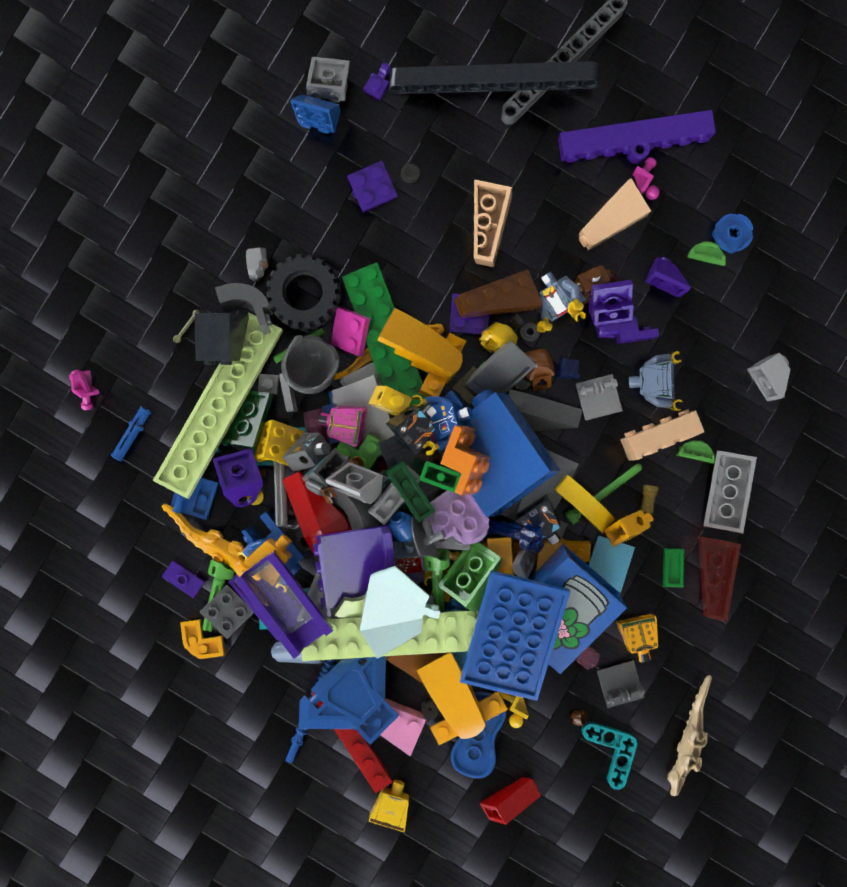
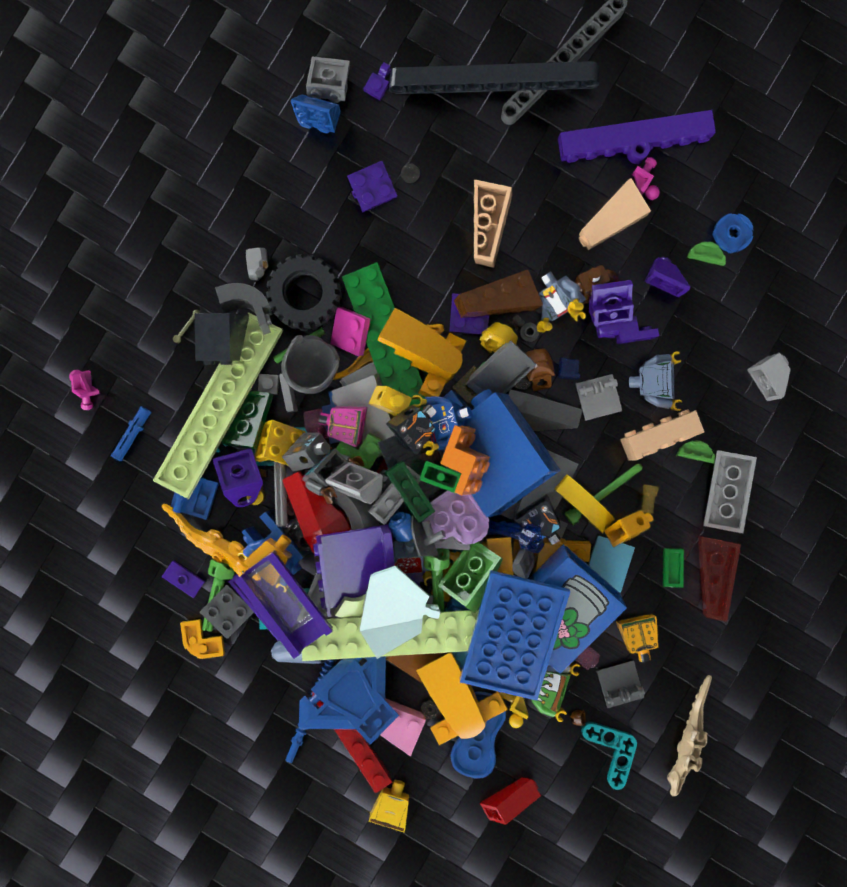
(553, 691): none -> torso

